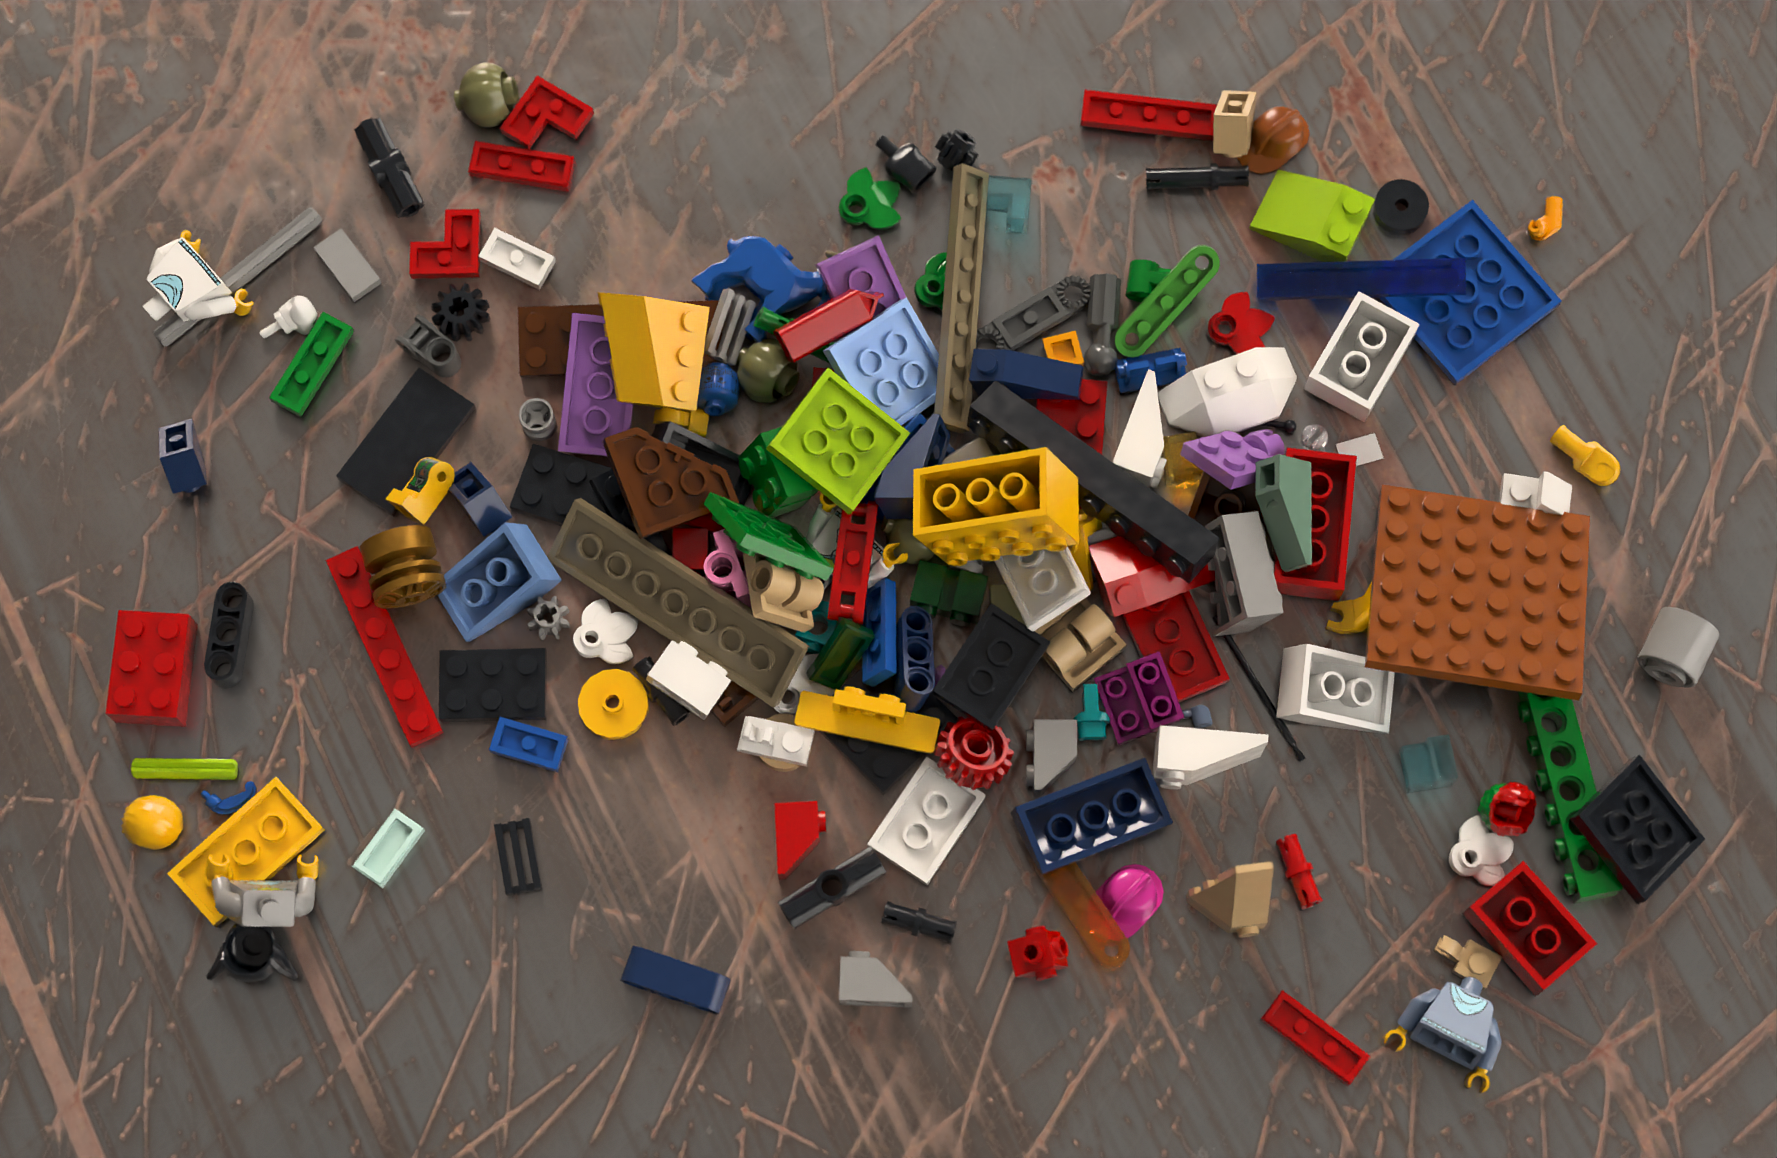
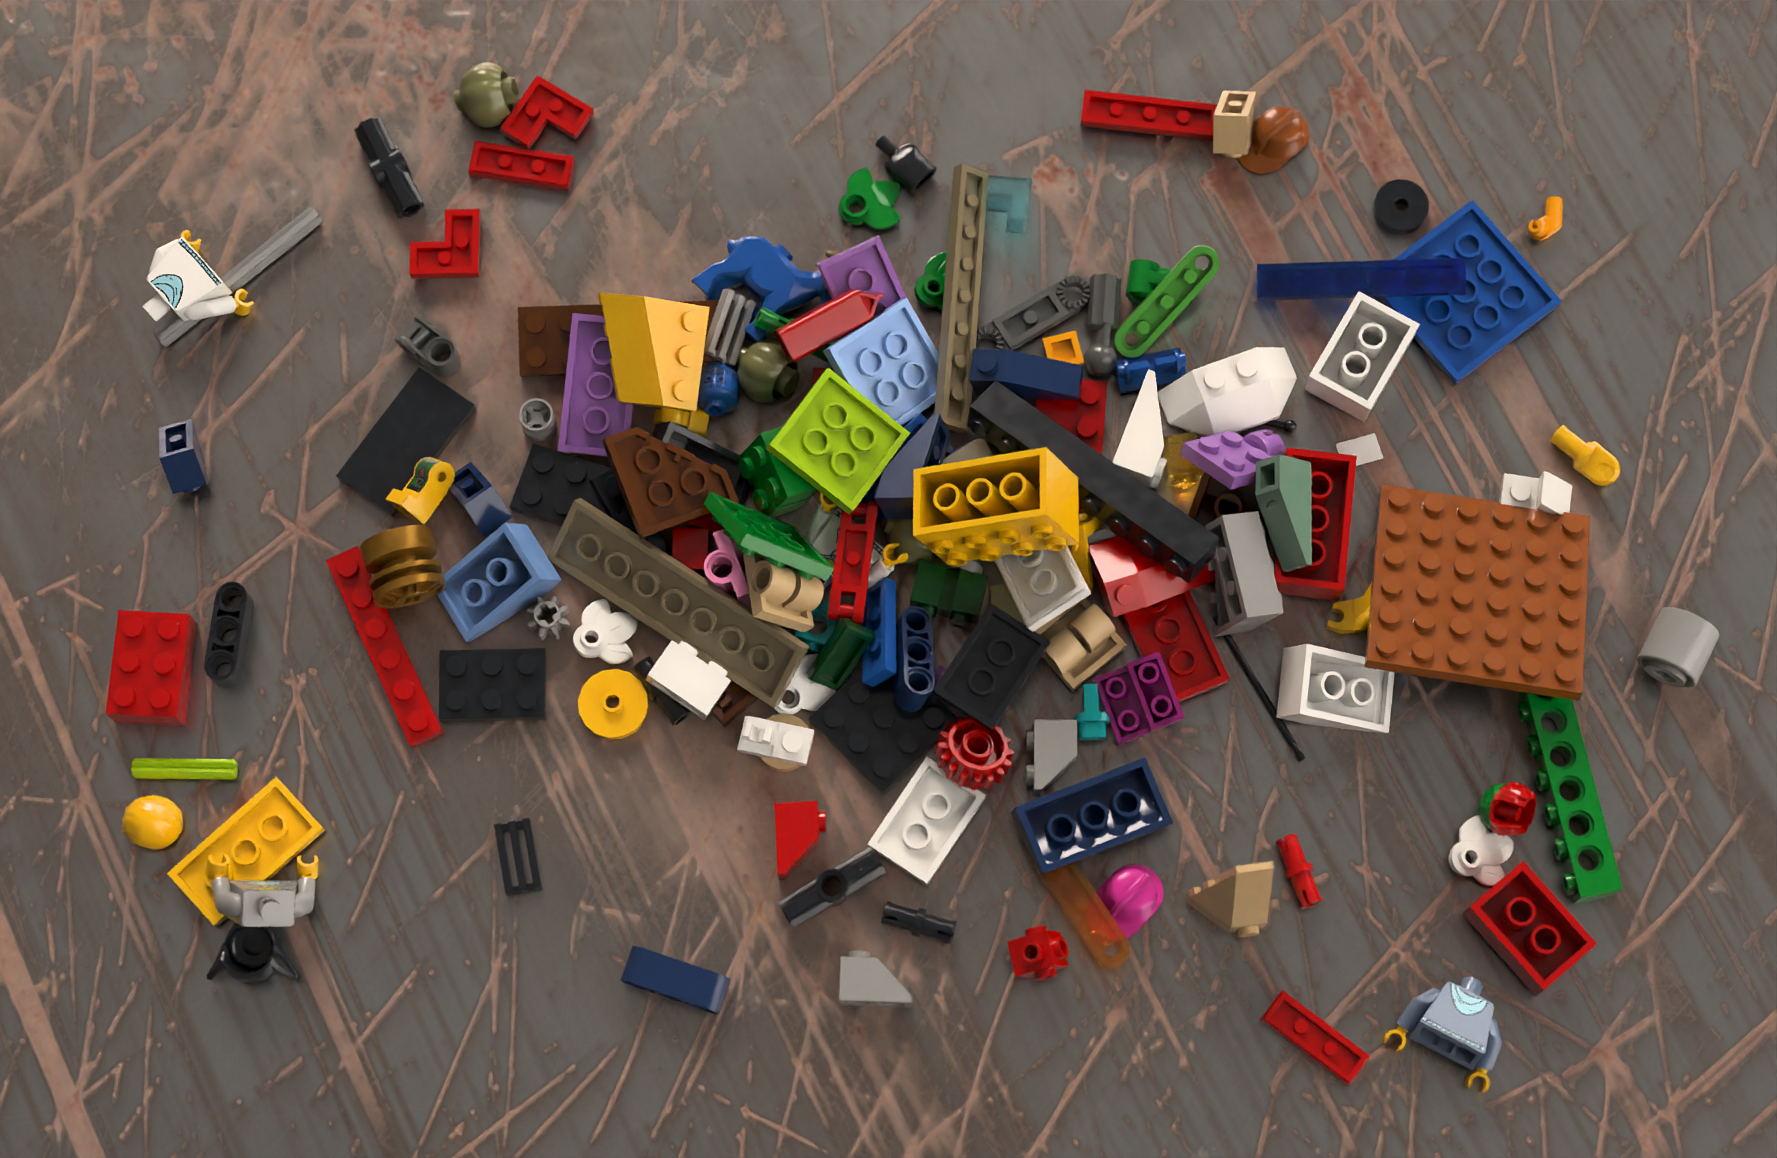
(231, 804): blue piece -> none
(295, 315): white piece -> none
(311, 364): green plate -> none
(347, 265): light grey tile -> none
(388, 848): light aqua tile -> none
(474, 312): black gear -> none
(517, 258): white plate -> none
(528, 744): blue plate -> none
(867, 718): yellow bracket -> none
(956, 149): black gear -> none
(1194, 754): white slope -> none
(1197, 177): black pin -> none
(1200, 716): sand blue hand -> none
(1244, 322): red plate -> none
(1312, 215): lime slope -> none
(1320, 442): clear hinge -> none
(1428, 764): clear light blue piece -> none
(1471, 960): tan plate -> none
(1638, 829): black plate -> none

